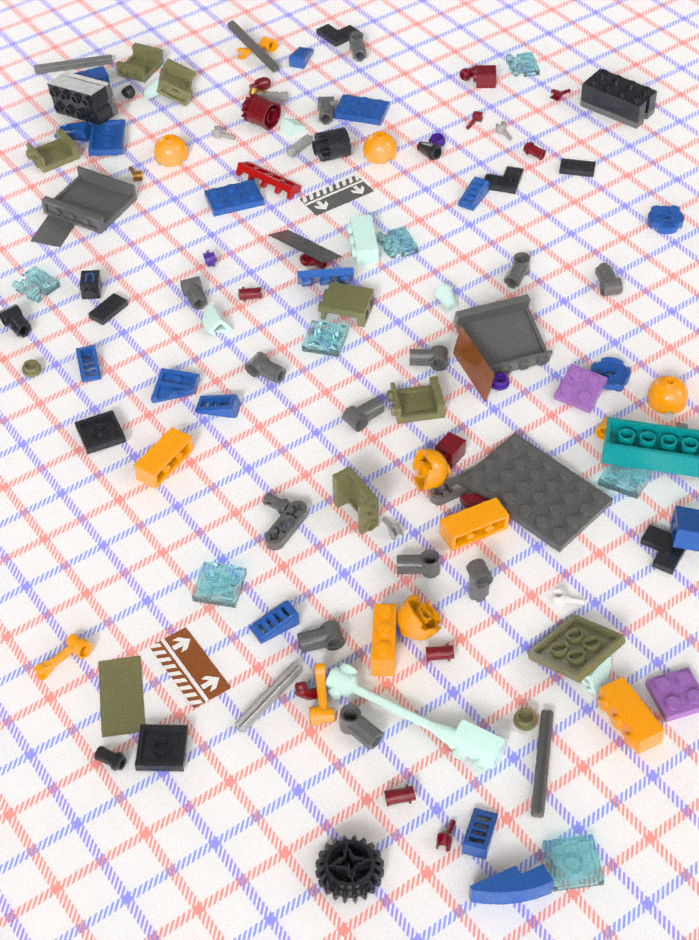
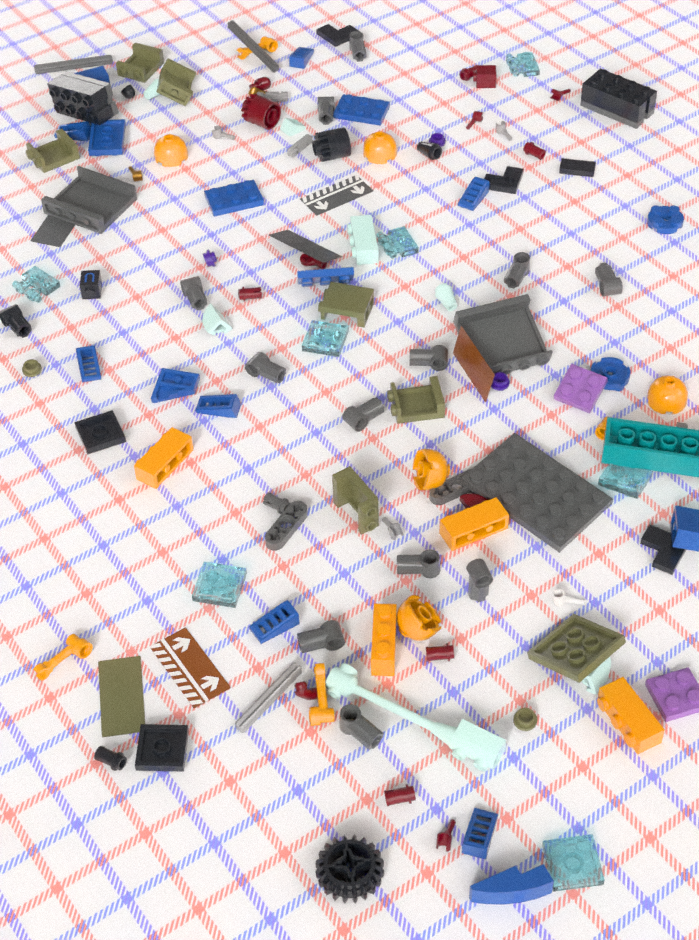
(108, 309): black tile -> none
(268, 178): red hinge -> none
(452, 448): dark red brick -> none
(542, 764): dark grey axle -> none

